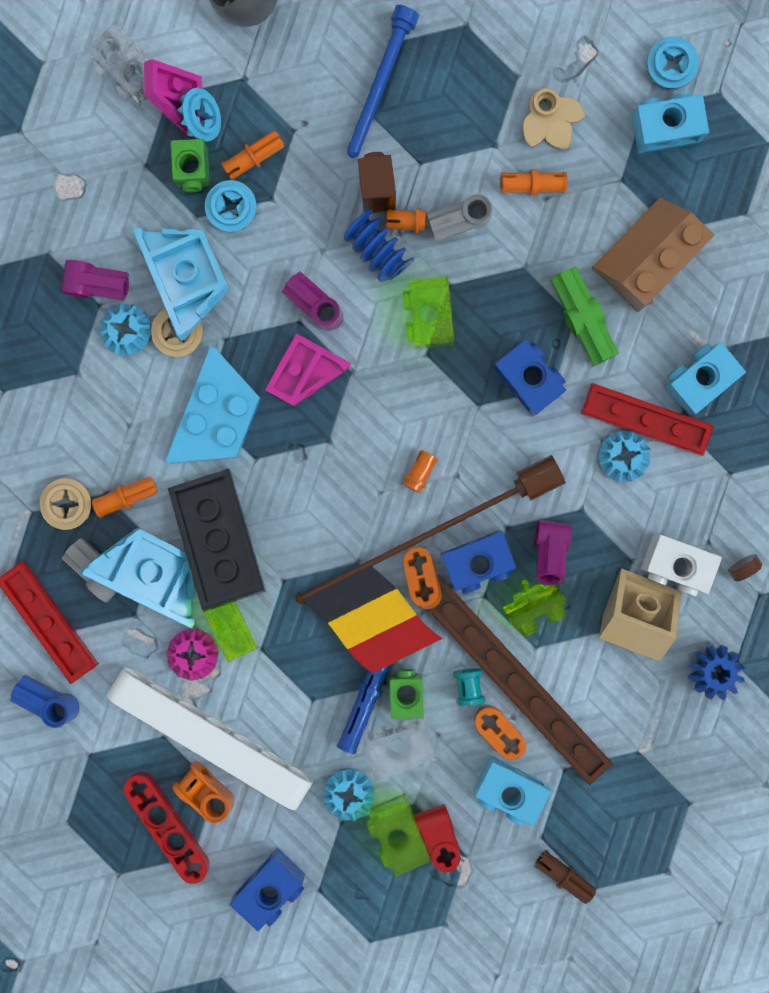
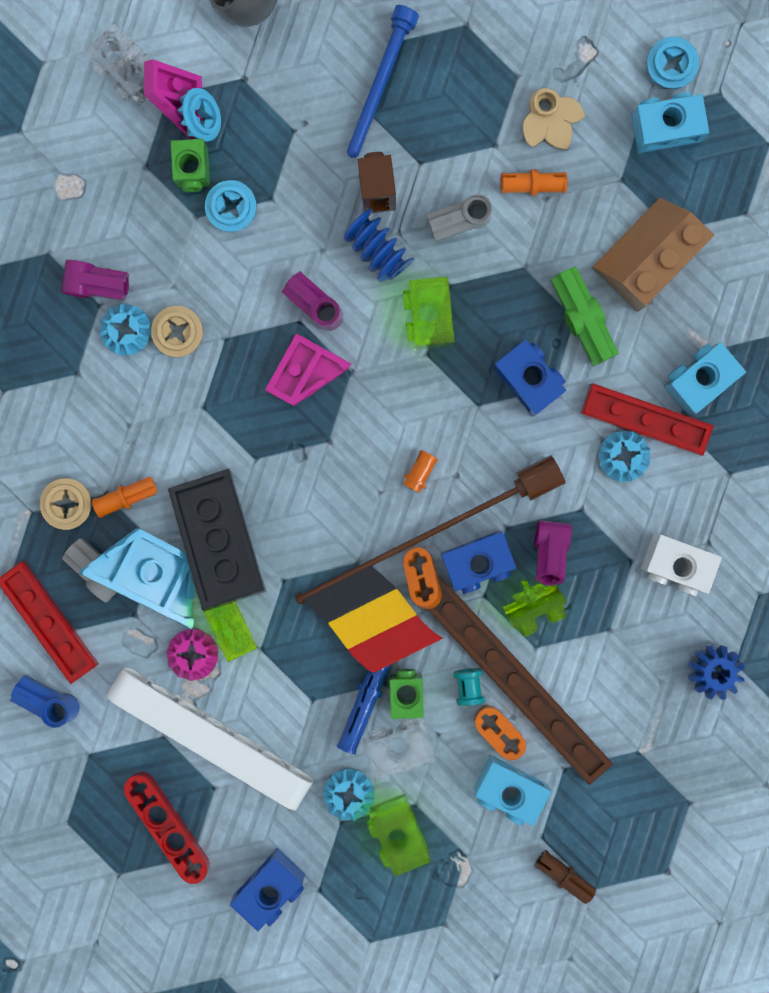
(183, 274): medium azure wing -> none
(203, 791): orange piece -> none
(215, 415): medium azure wing -> none
(253, 155): orange axle -> none
(409, 220): orange pin -> none
(438, 833): red piece -> none
(641, 615): tan slope -> none
(745, 568): reddish brown tile -> none

